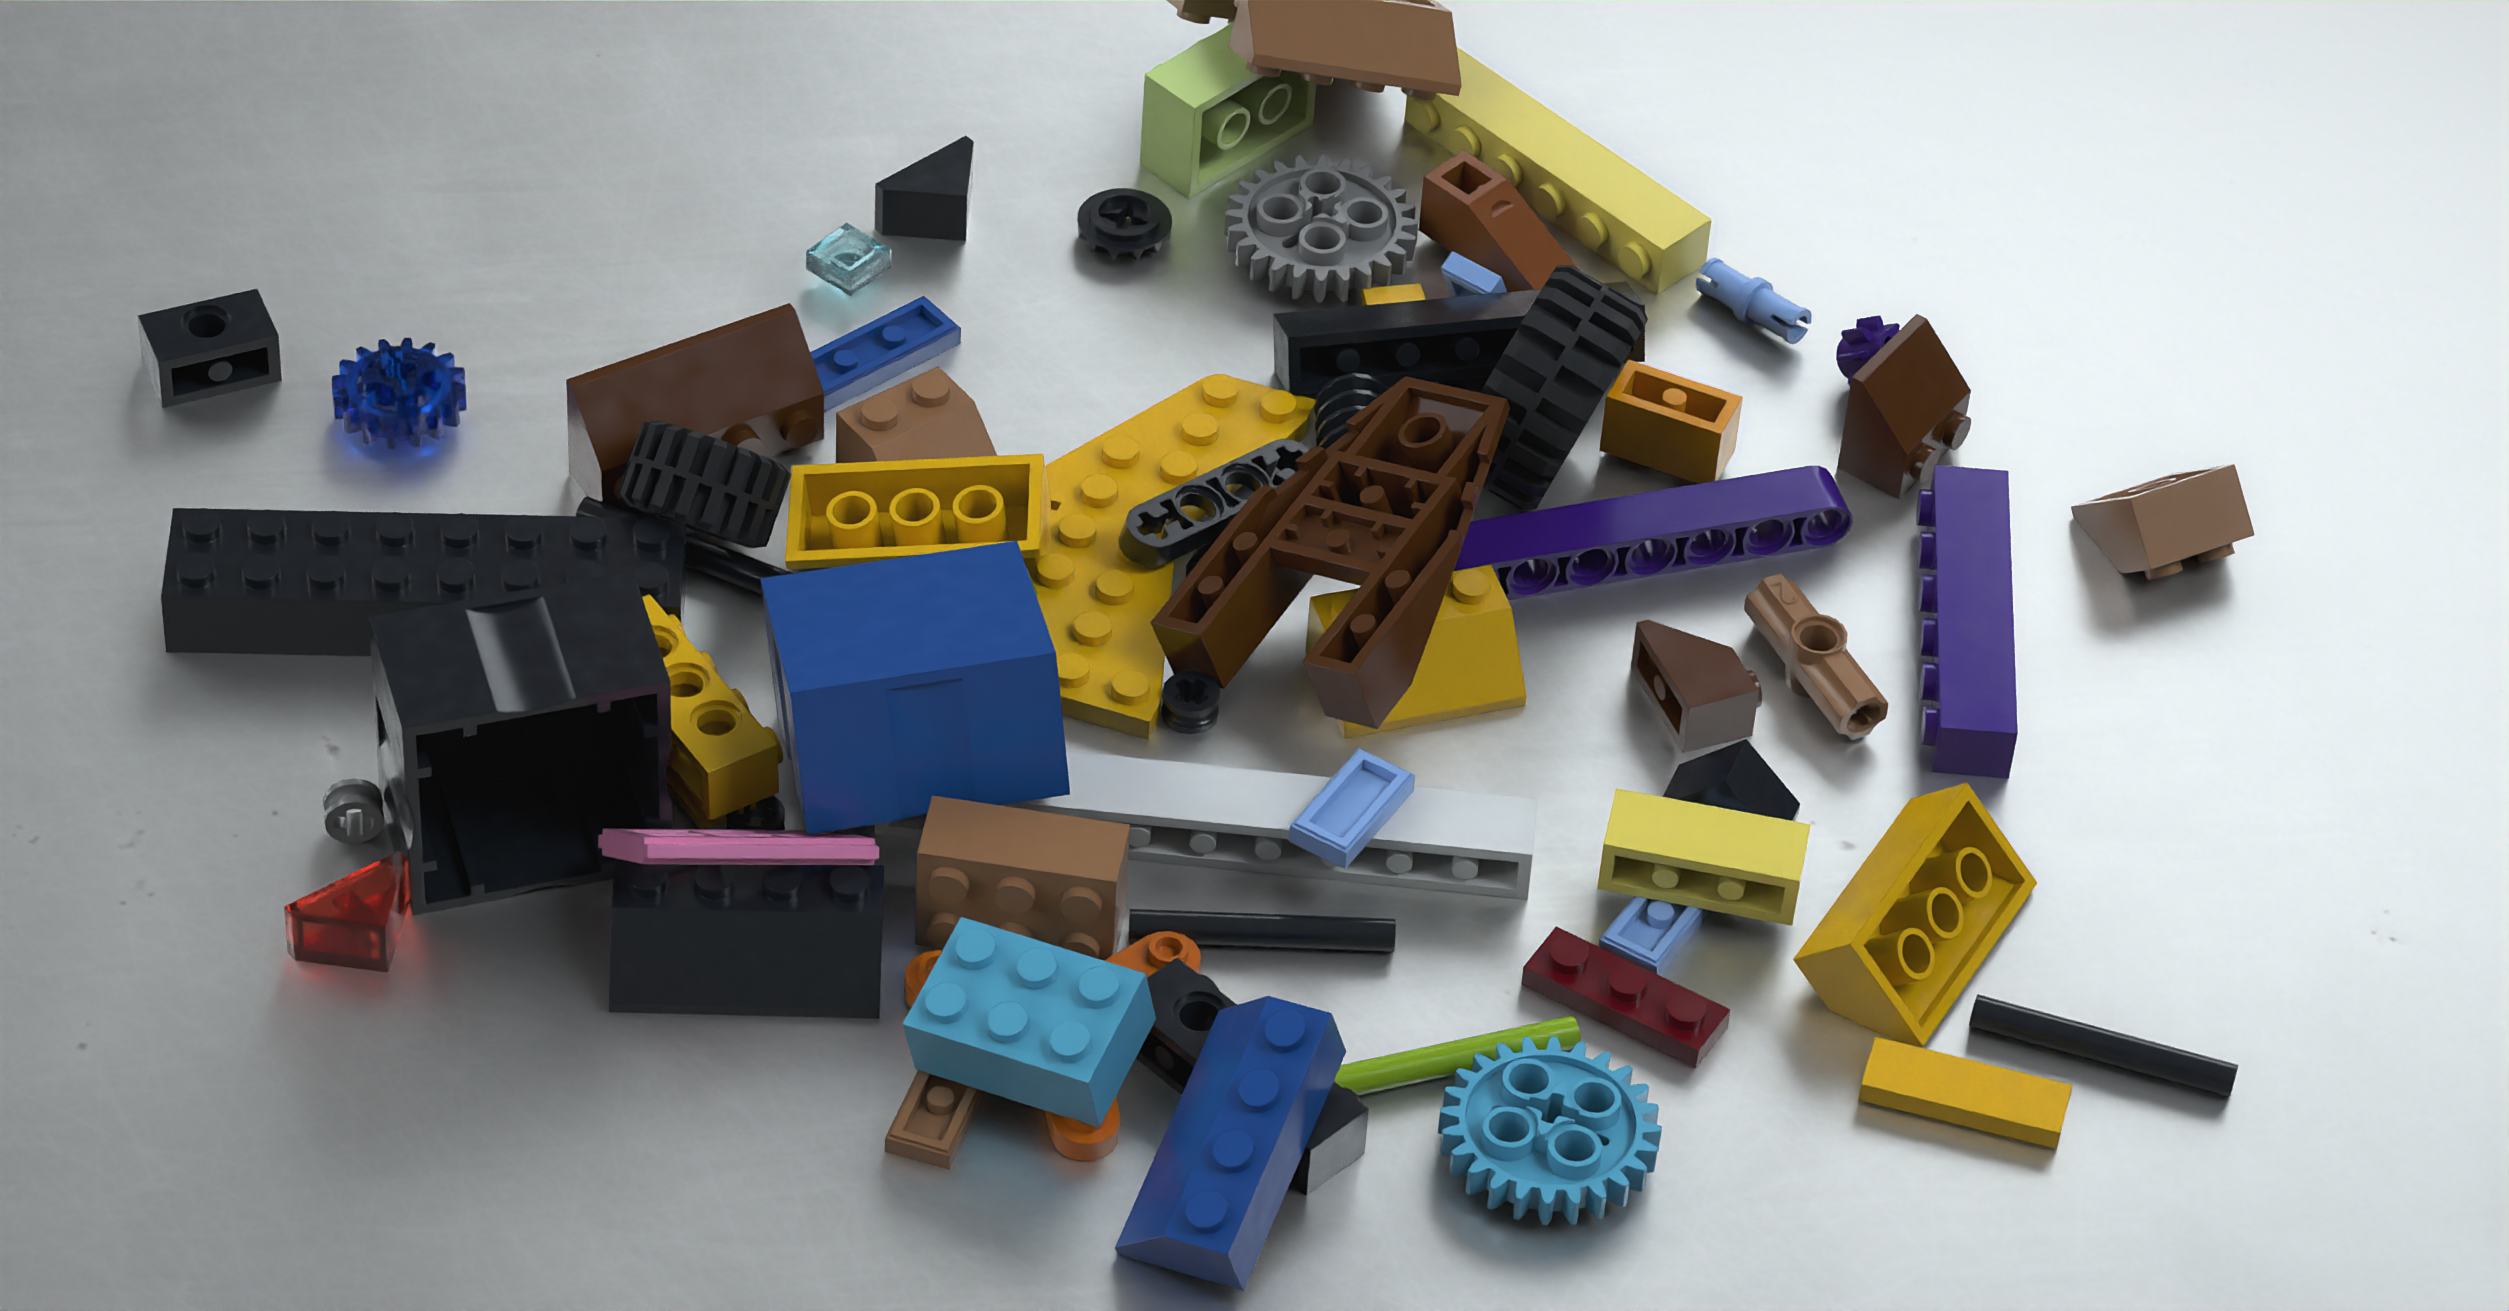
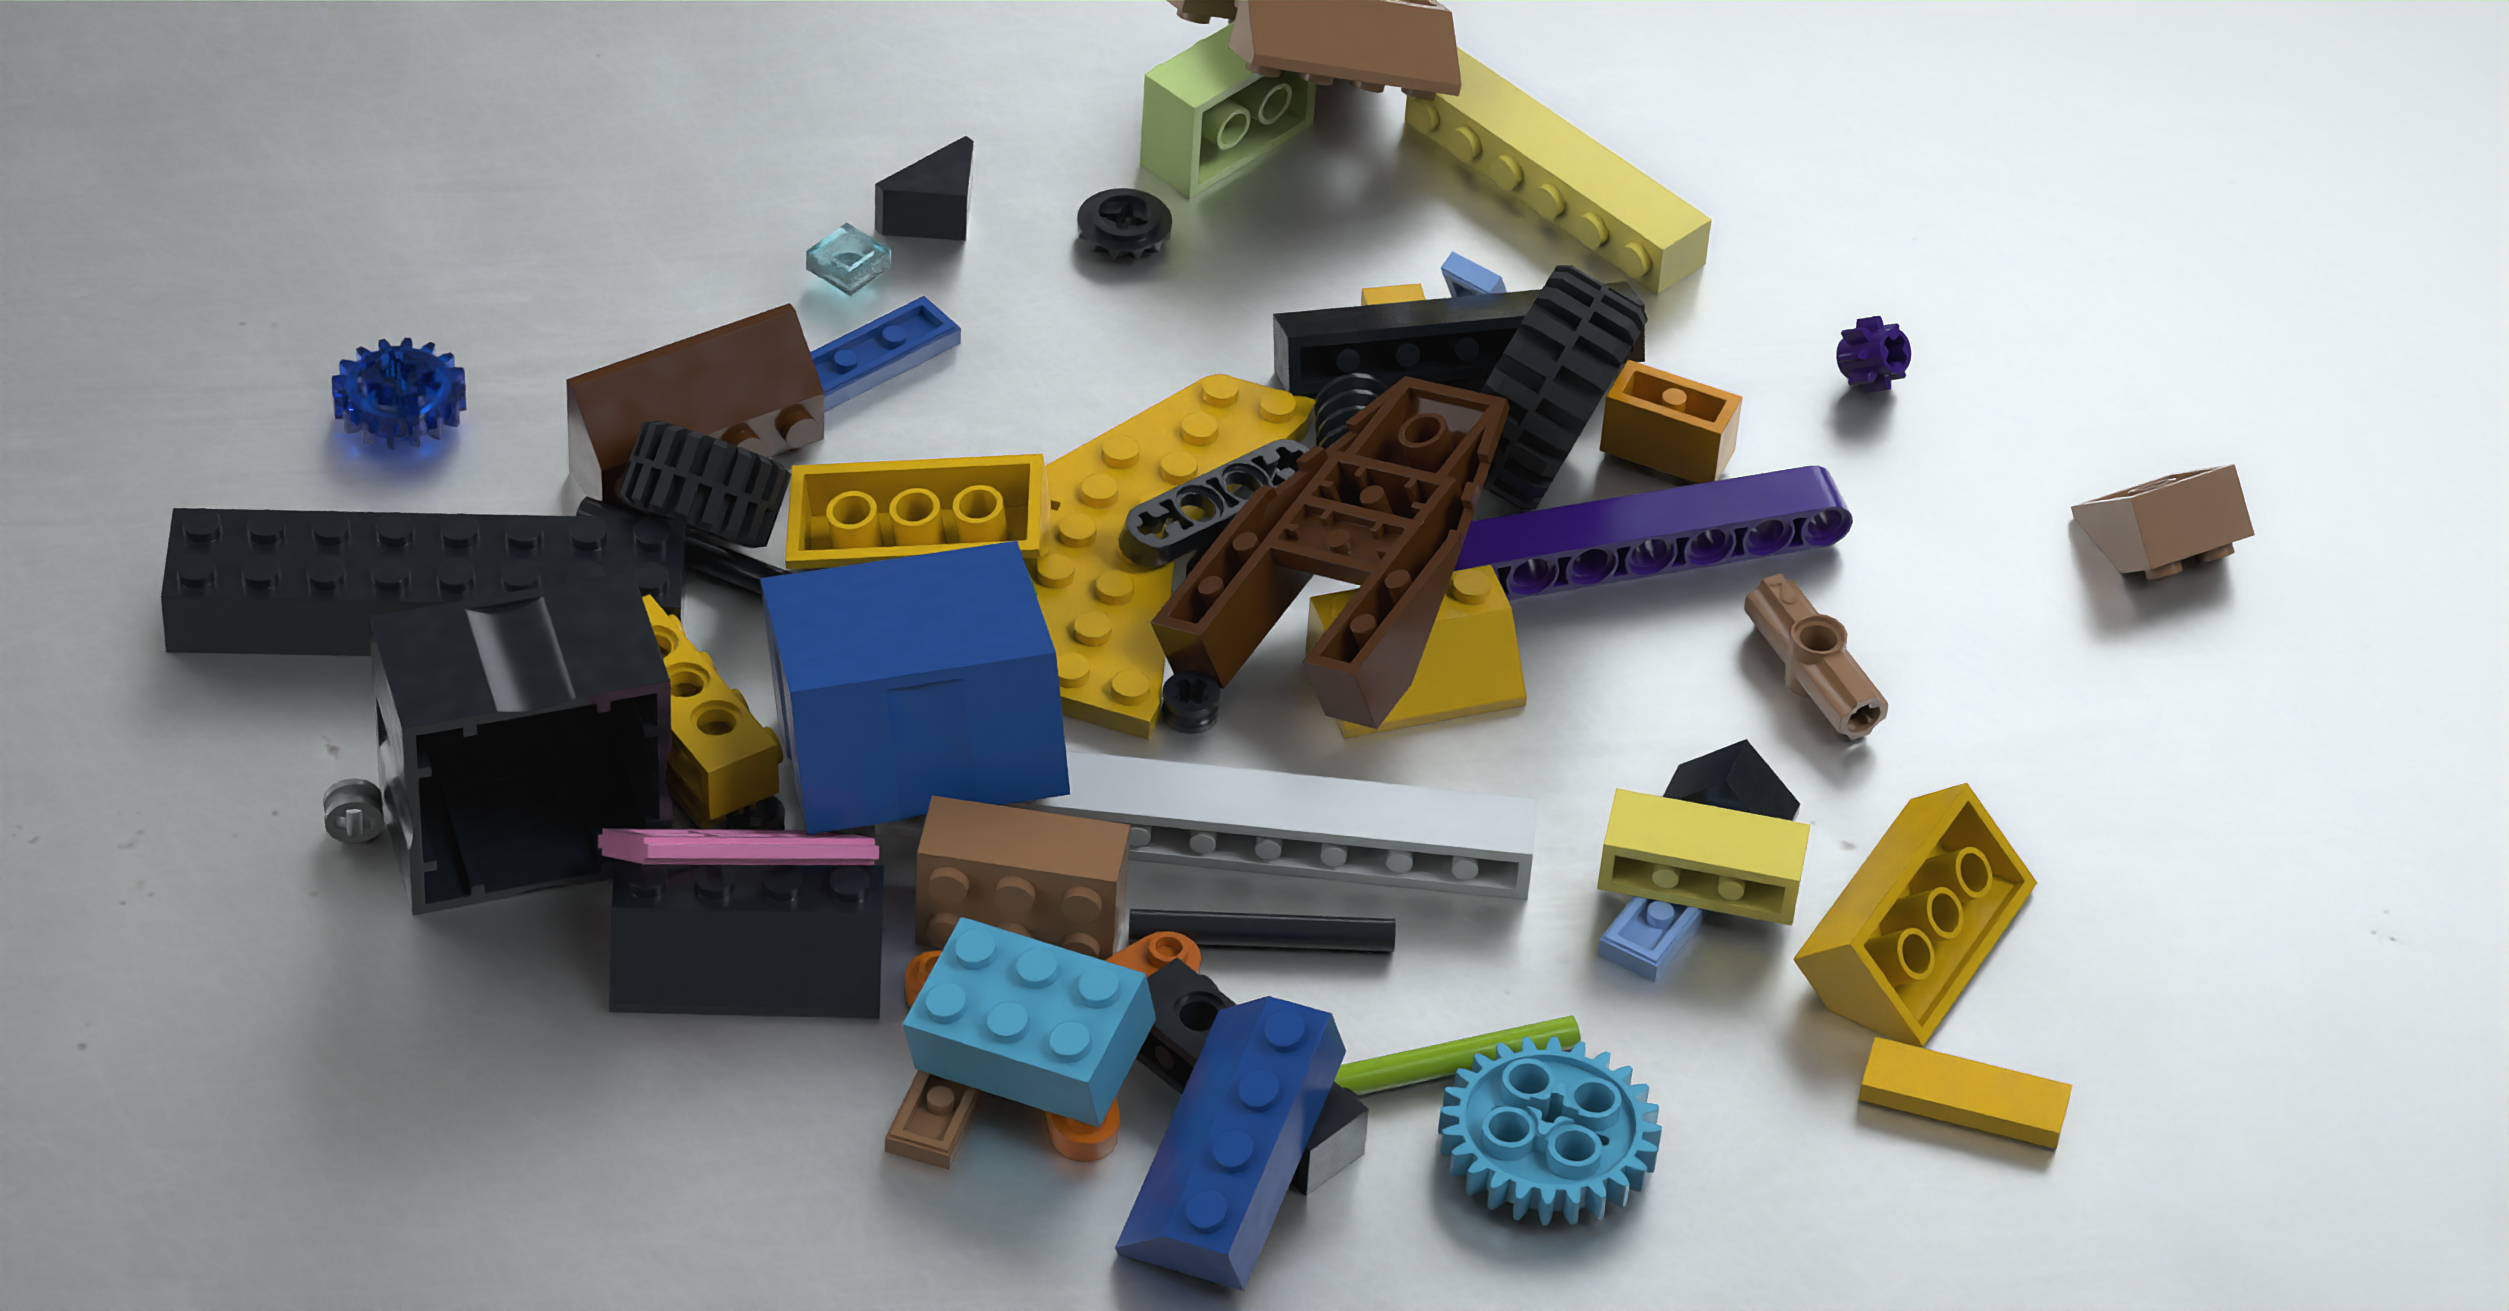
(209, 348): black brick -> none
(353, 918): clear red slope -> none
(913, 422): medium nougat slope -> none
(1321, 228): light grey gear -> none
(1351, 808): light blue tile -> none
(1488, 222): dark orange slope -> none
(1625, 997): dark red plate -> none
(1695, 686): reddish brown slope -> none
(1753, 300): light blue pin -> none
(1904, 411): reddish brown slope -> none
(1968, 622): dark purple brick -> none
(2103, 1045): black piece -> none

